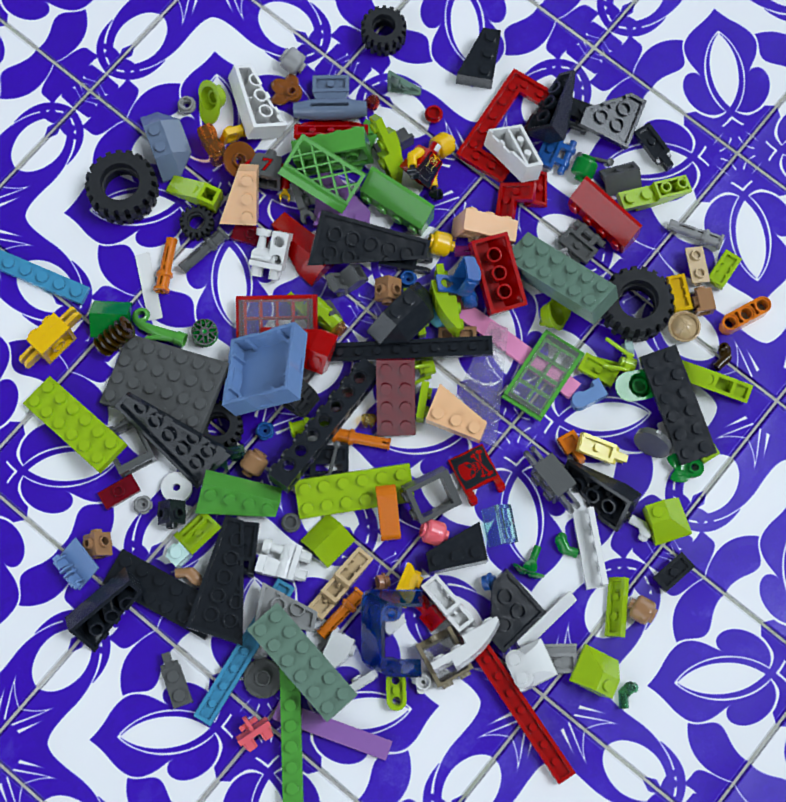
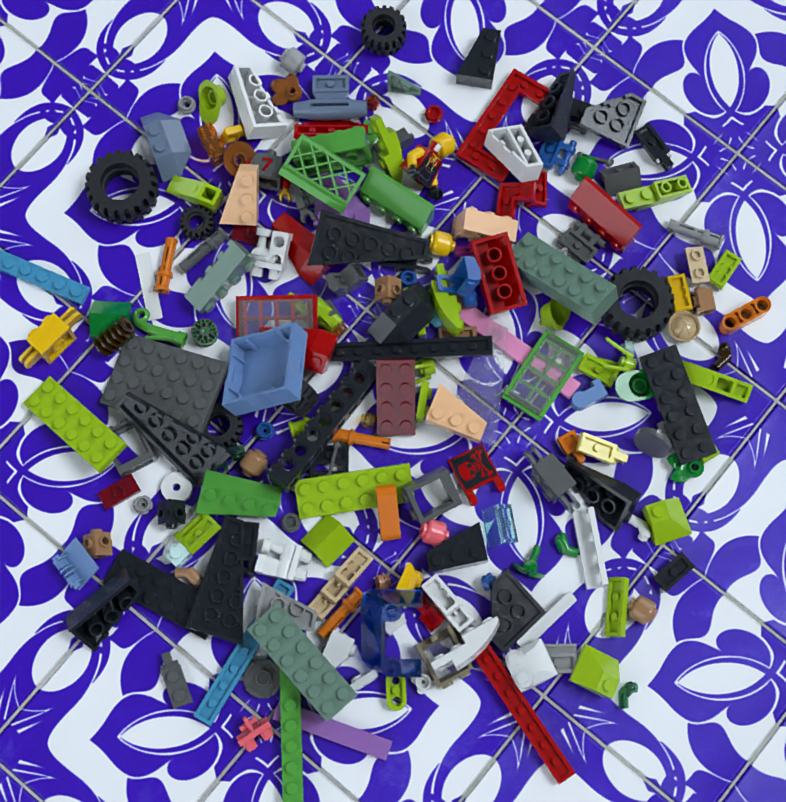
(220, 277): none -> sand green wedge

